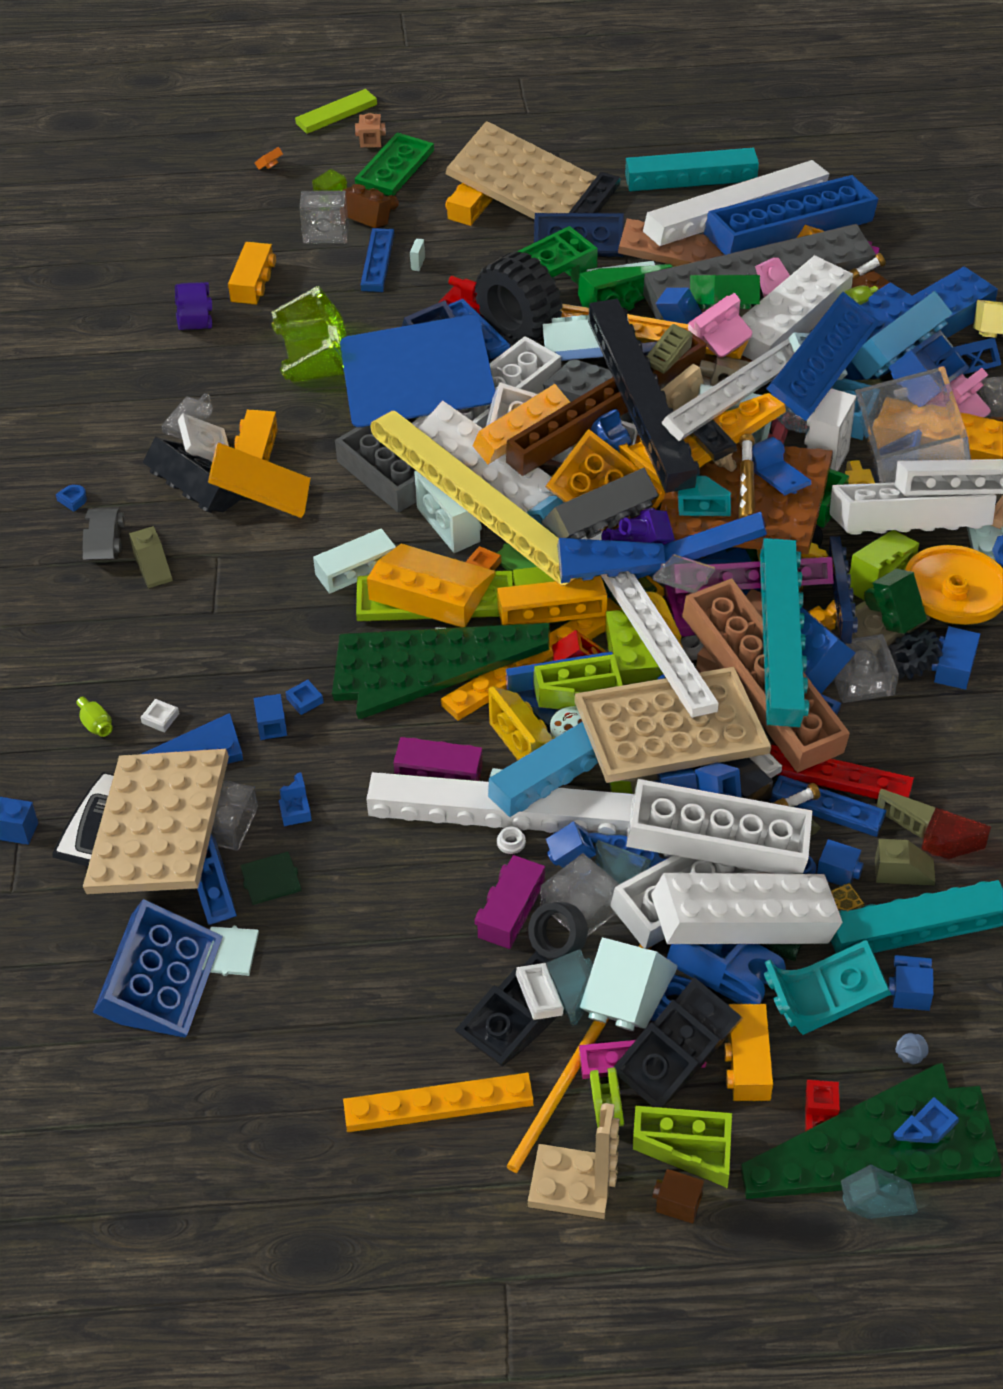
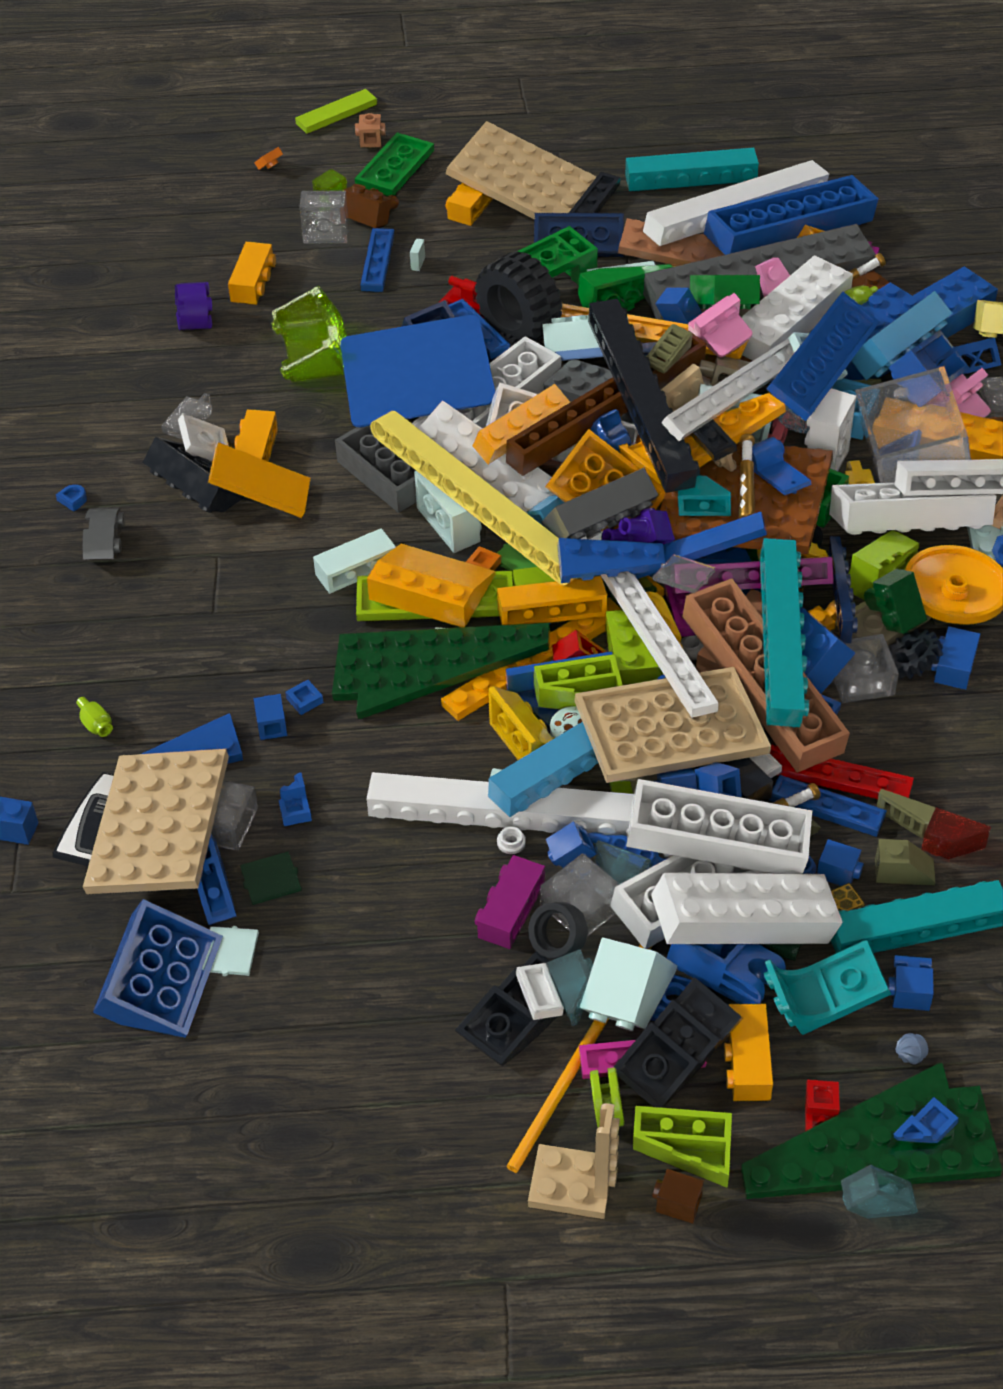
(150, 557): olive slope -> none
(159, 715): white tile -> none
(438, 759): magenta brick -> none
(438, 1102): light orange plate -> none

